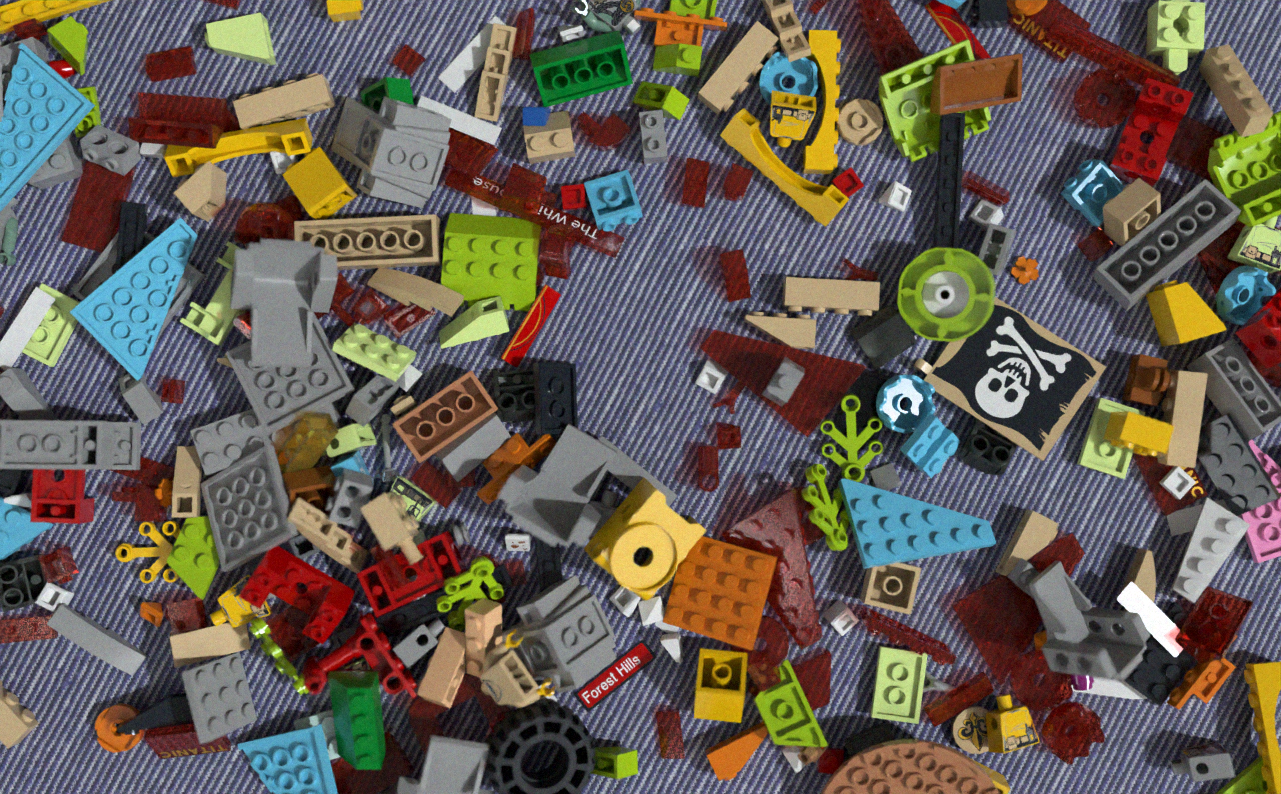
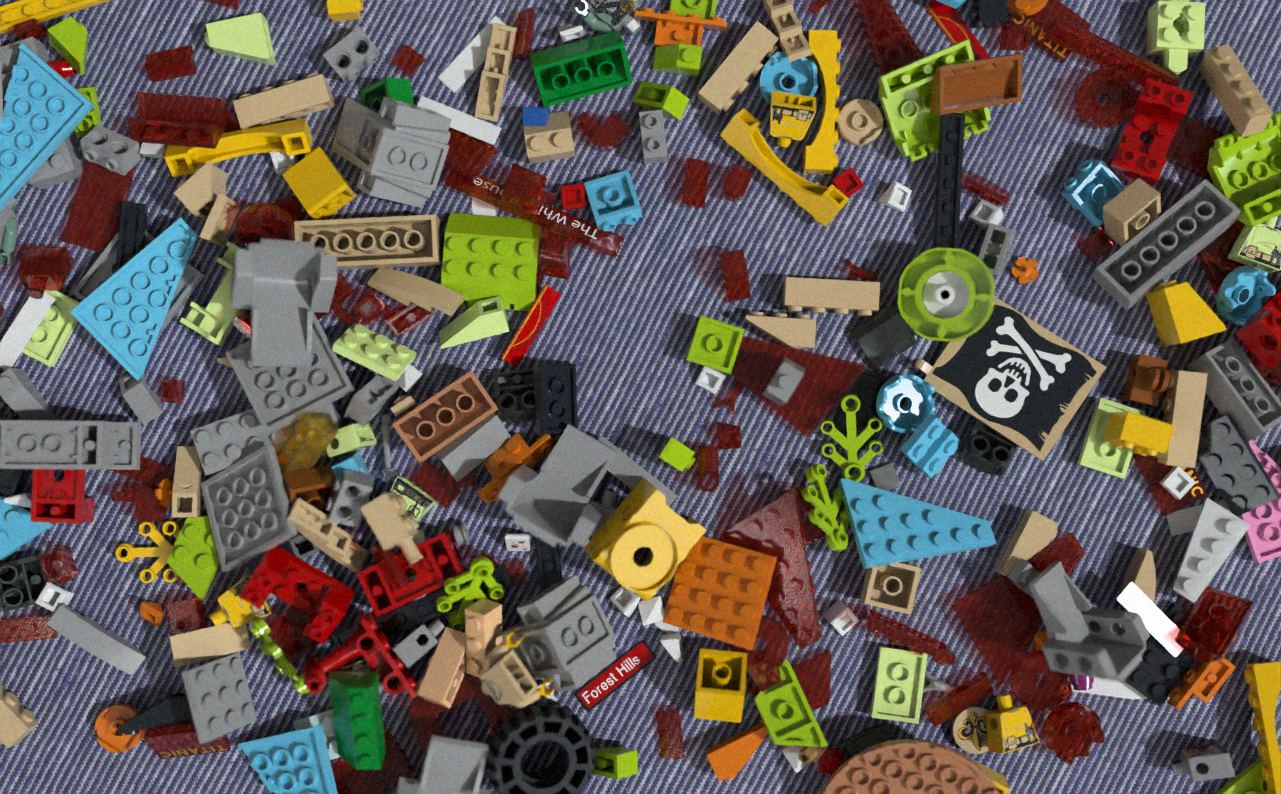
(44, 268): none -> clear red torso
(220, 220): none -> tan plate
(348, 49): none -> light grey brick
(677, 455): none -> lime slope
(715, 344): none -> lime tile
(1015, 37): none -> clear red slope

